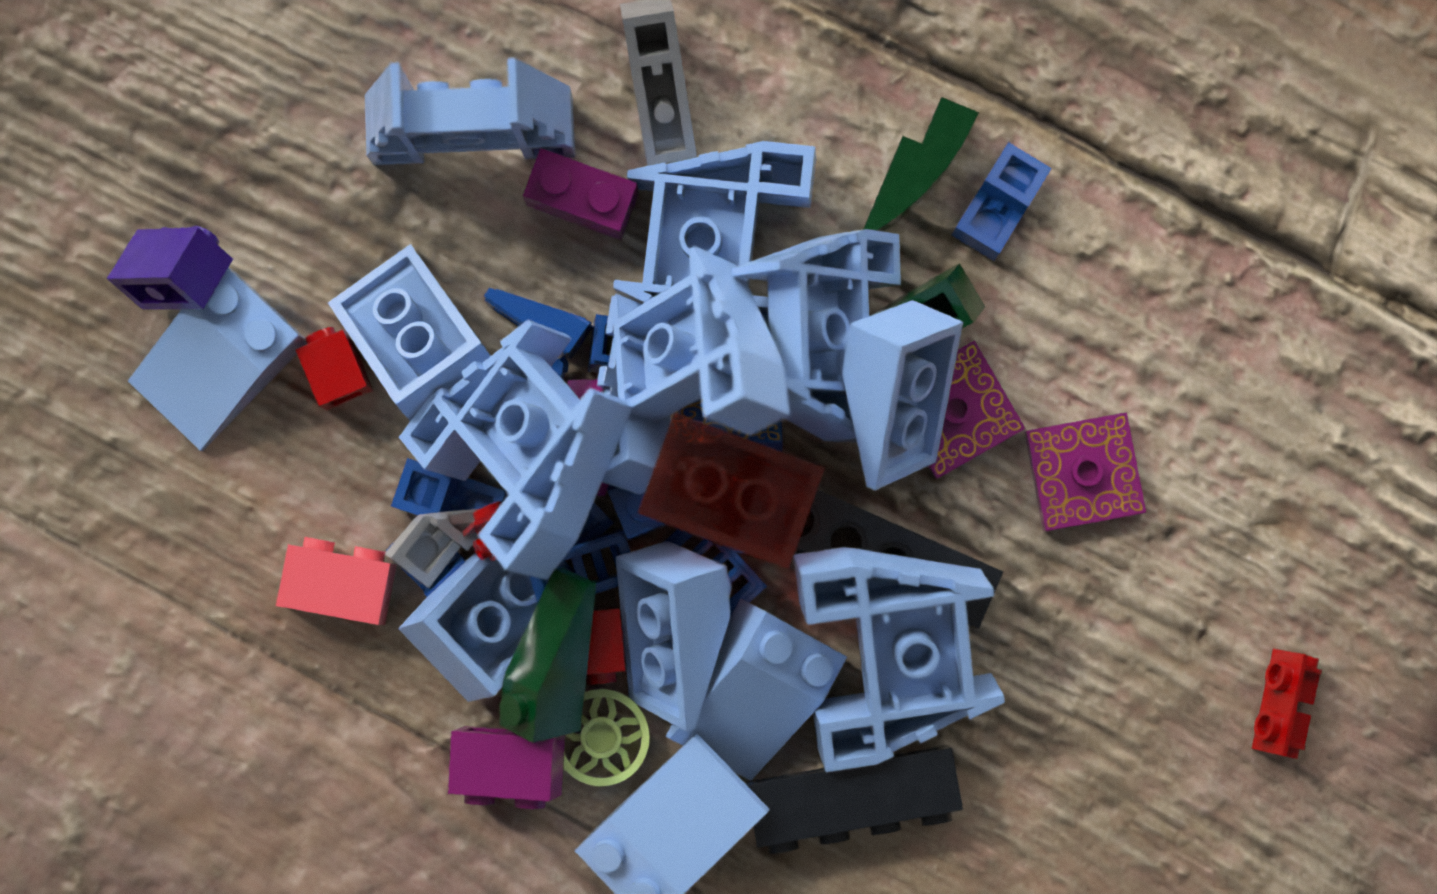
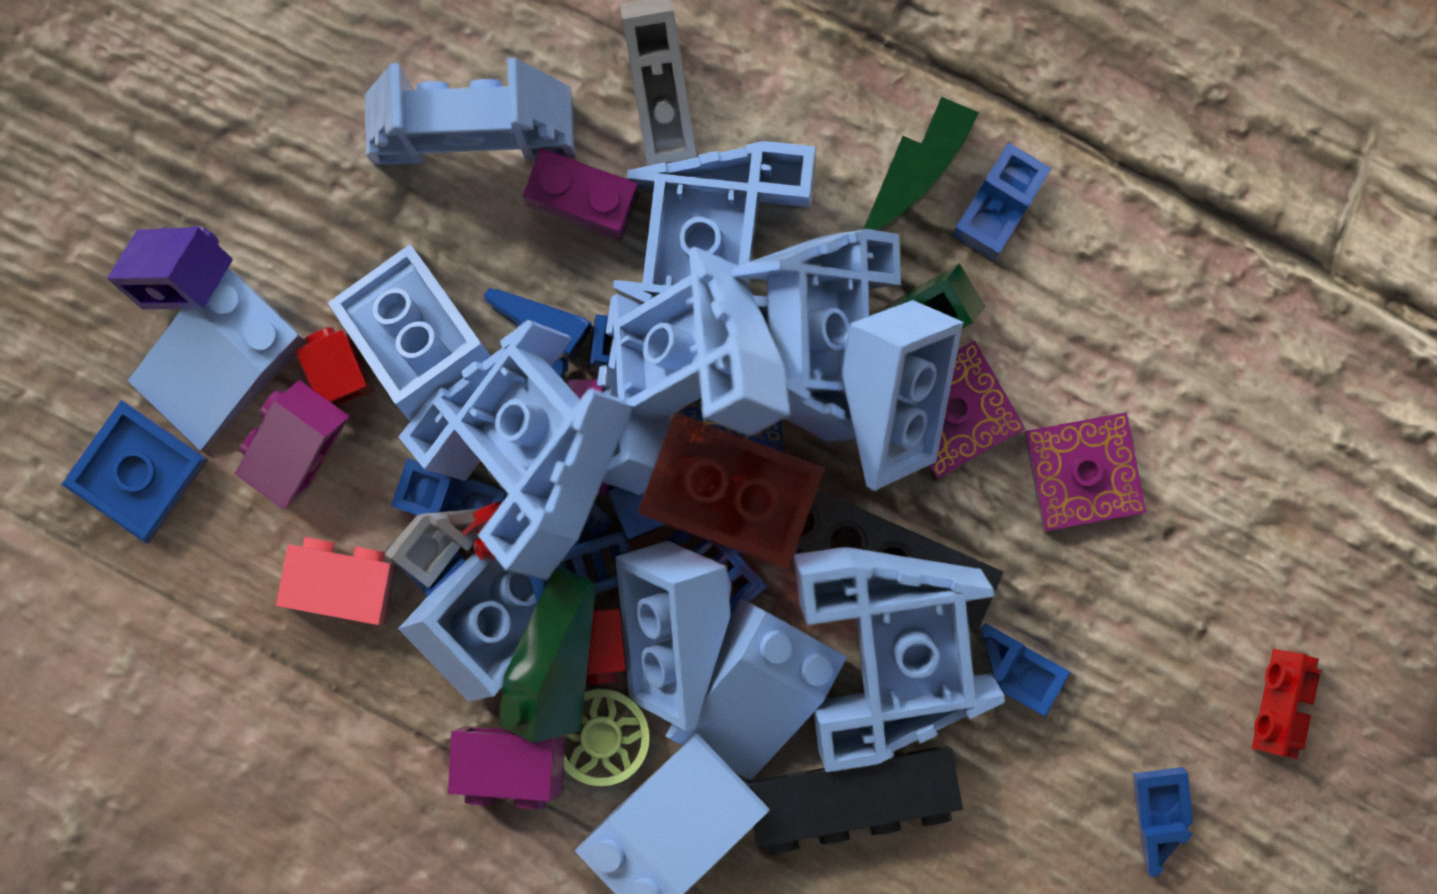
(134, 472): none -> blue plate
(290, 443): none -> magenta brick
(1024, 673): none -> blue slope
(1162, 813): none -> blue slope

